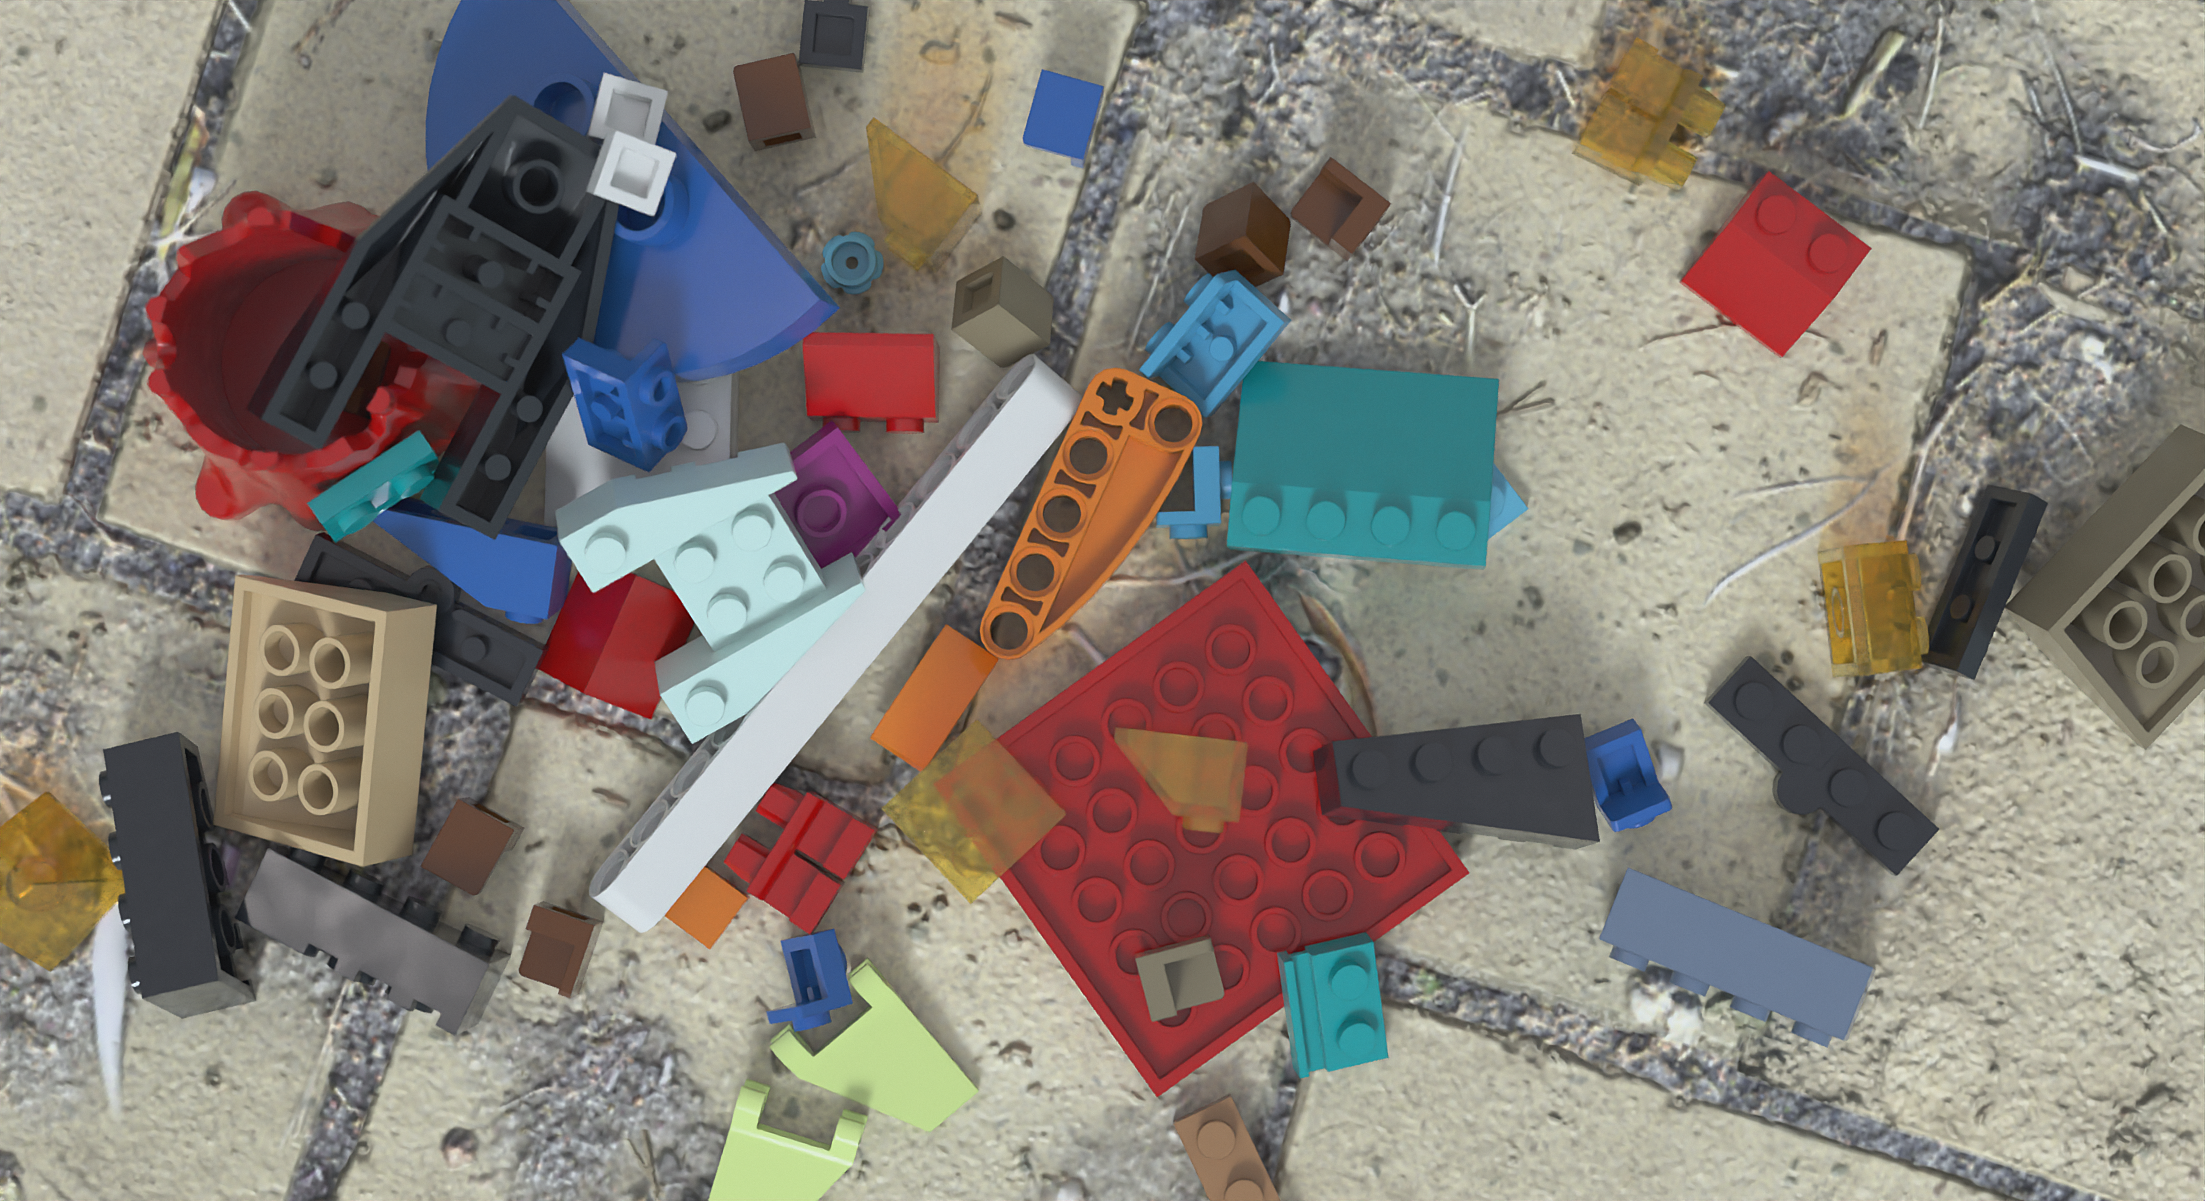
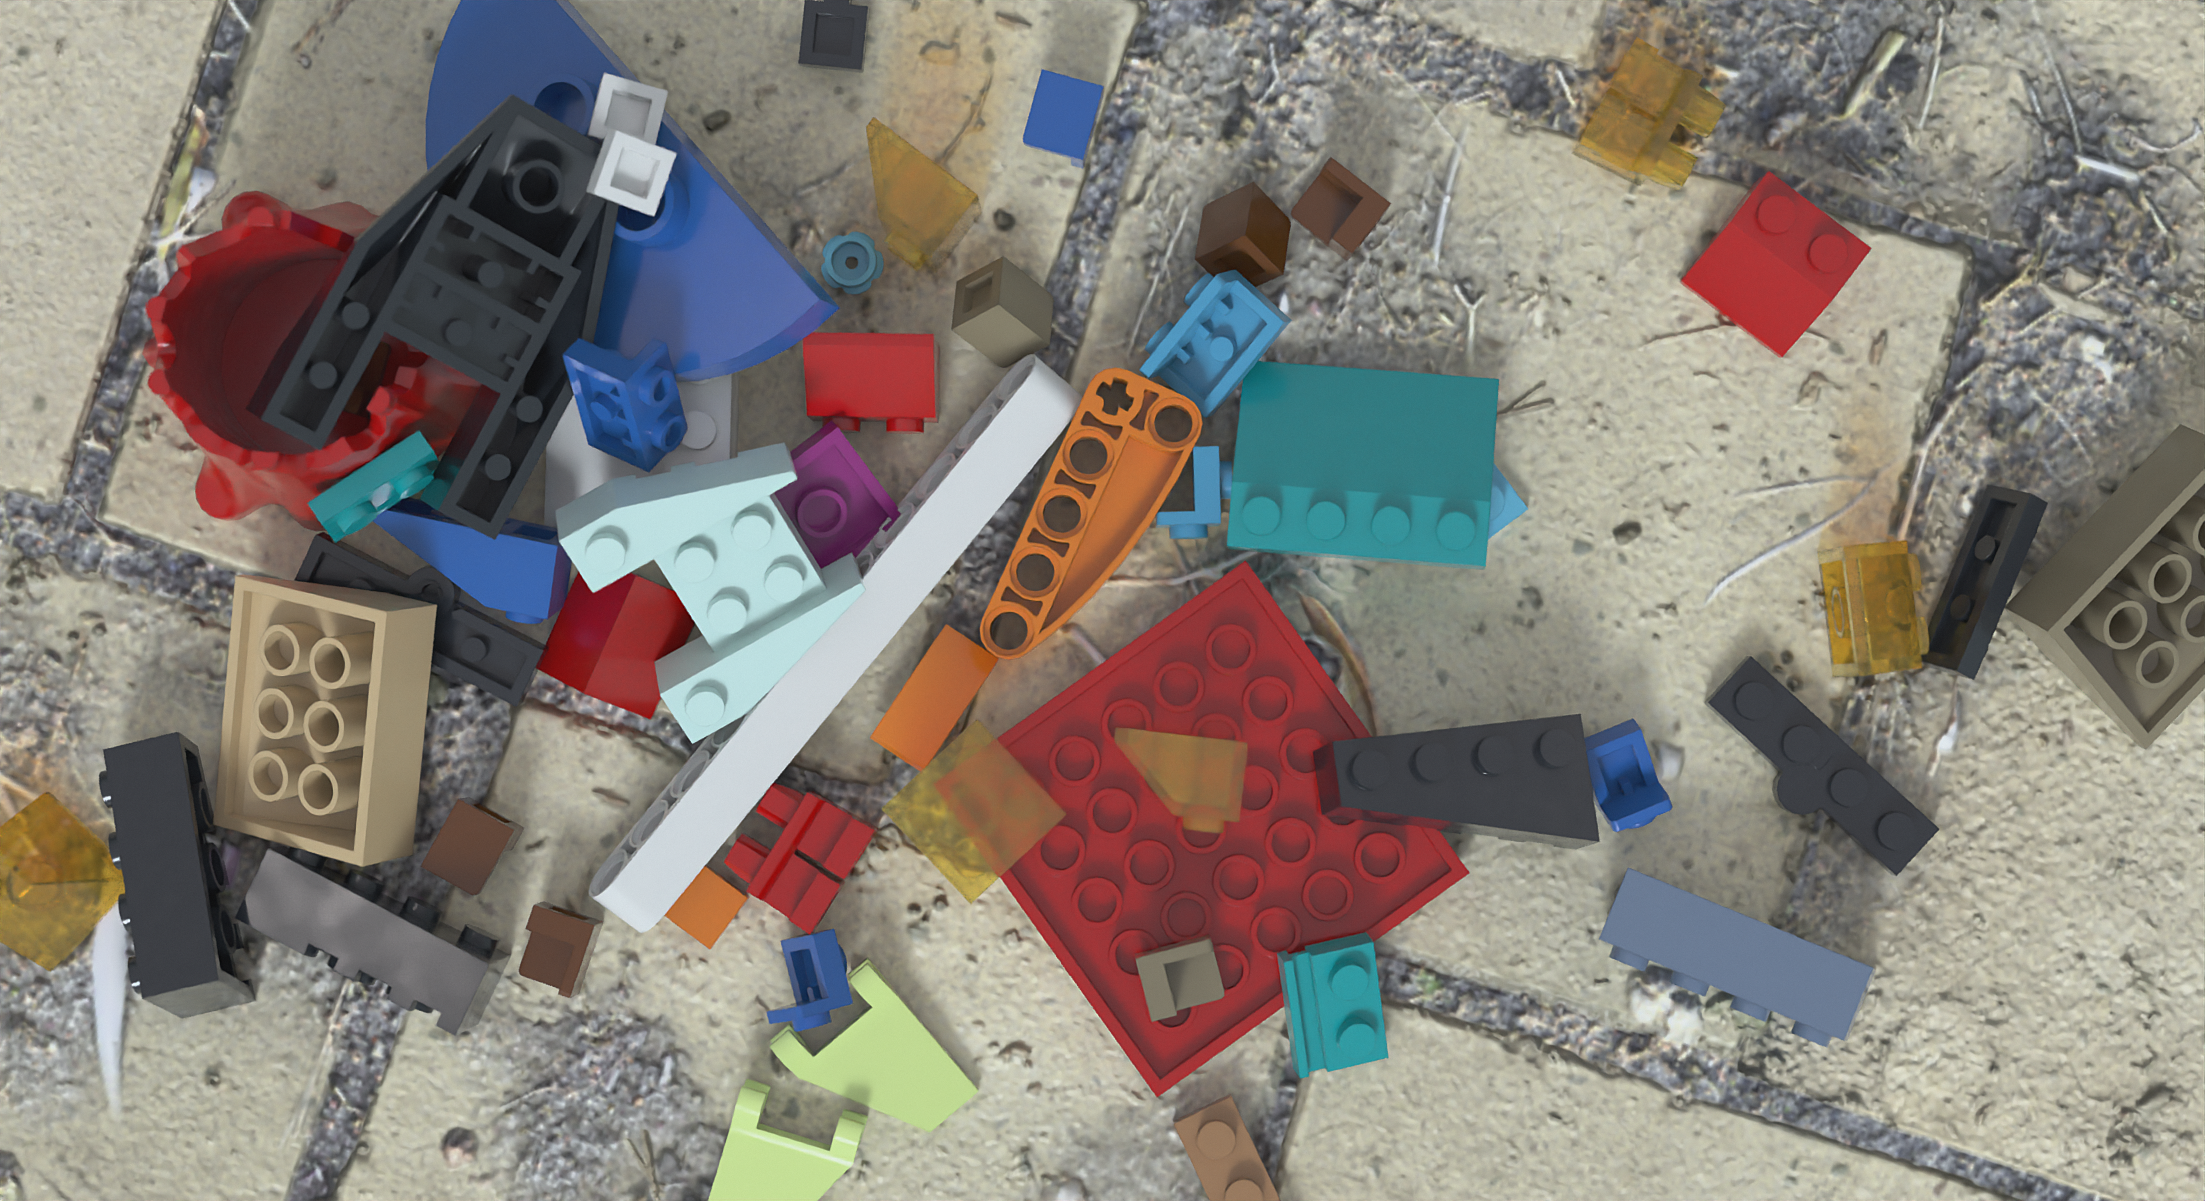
(774, 102): reddish brown panel -> none

